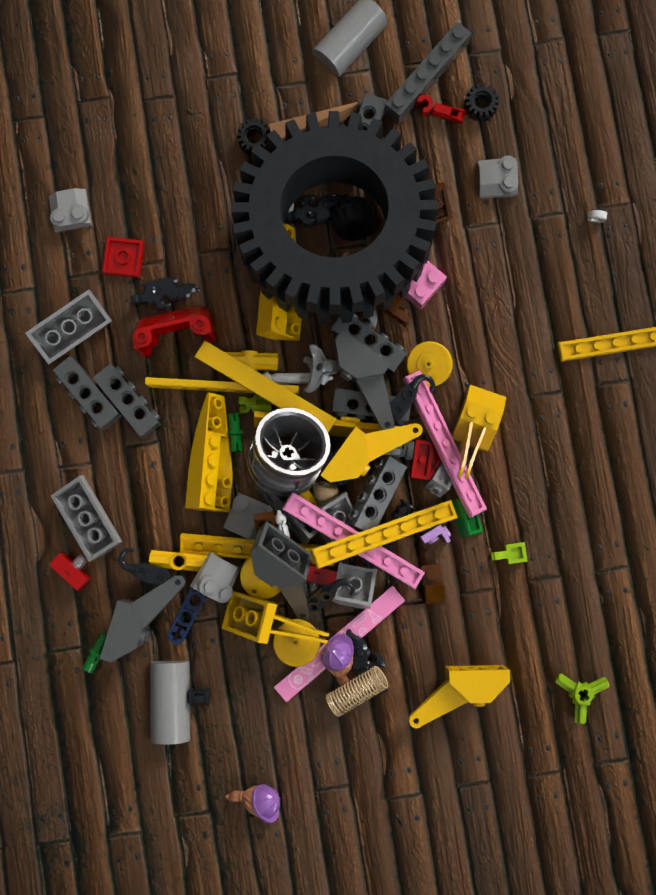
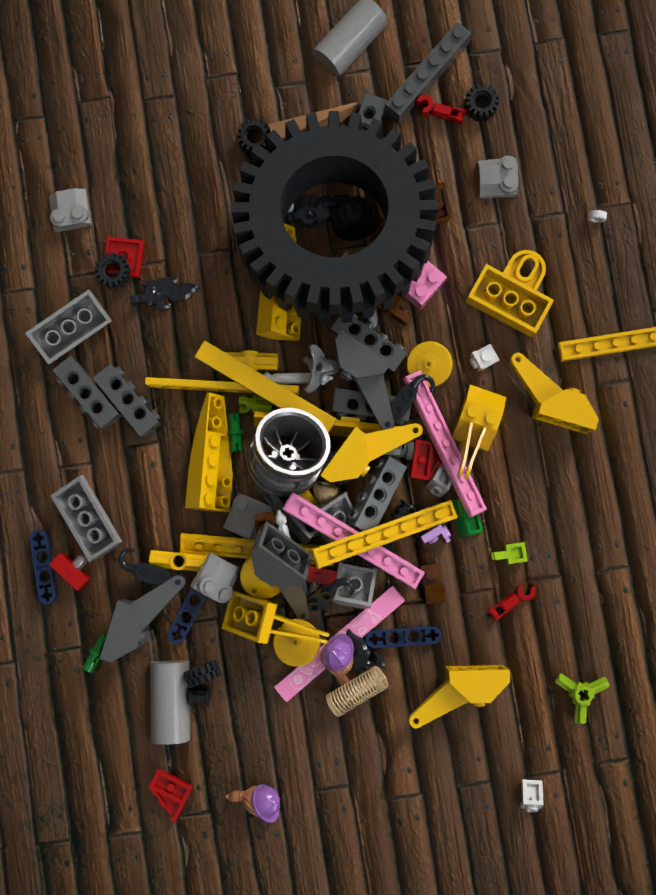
(40, 567): none -> dark blue beam
(108, 260): none -> black tyre
(147, 329): red windscreen -> none
(170, 791): none -> red wing
(202, 673): none -> black tyre
(403, 636): none -> dark blue beam
(483, 358): none -> white bracket
(511, 296): none -> yellow brick
(511, 602): none -> red piece
(532, 795): none -> white bracket
(553, 405): none -> yellow slope

